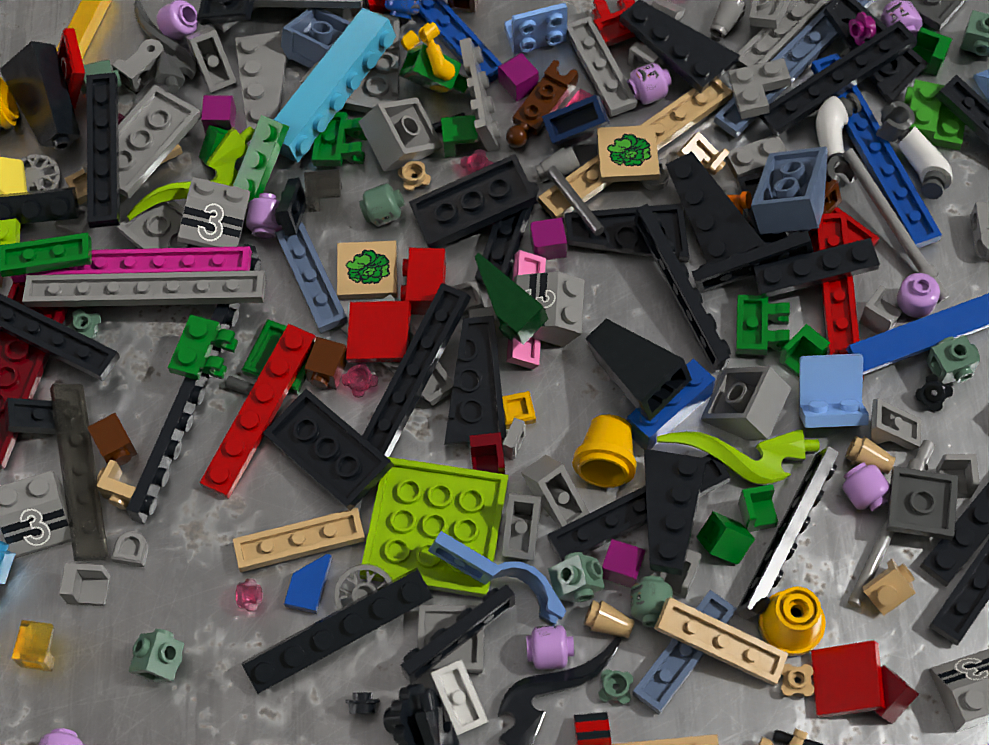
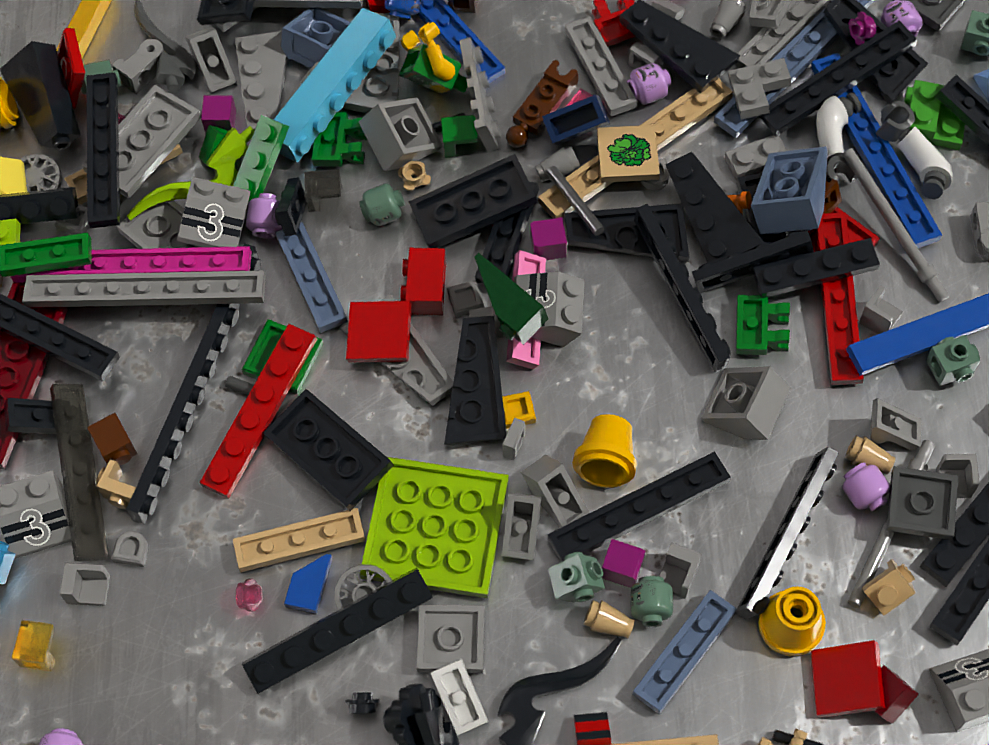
(91, 321): sand green plate -> none
(156, 656): sand green brick -> none
(177, 19): lavender head -> none
(195, 345): green plate -> none
(326, 363): reddish brown brick -> none
(356, 372): clear pink plate -> none
(366, 270): tan tile -> none
(416, 368): black plate -> none
(446, 641): black plate -> none
(478, 157): clear pink plate -> none
(486, 570): medium blue piece -> none
(487, 452): dark red panel -> none
(518, 76): magenta piece -> none
(537, 28): light blue bracket -> none
(549, 647): lavender head -> none
(610, 678): sand green plate -> none
(638, 367): black slope -> none
(672, 503): black wing -> none
(679, 408): blue brick -> none
(705, 152): bracket -> none
(721, 641): tan plate -> none
(725, 538): green panel -> none
(758, 508): green panel -> none
(772, 452): lime piece -> none
(790, 687): tan plate -> none
(804, 343): green panel -> none
(831, 391): light blue bracket -> none
(918, 295): lavender head -> none
(933, 49): green panel -> none
(943, 391): black plate -> none

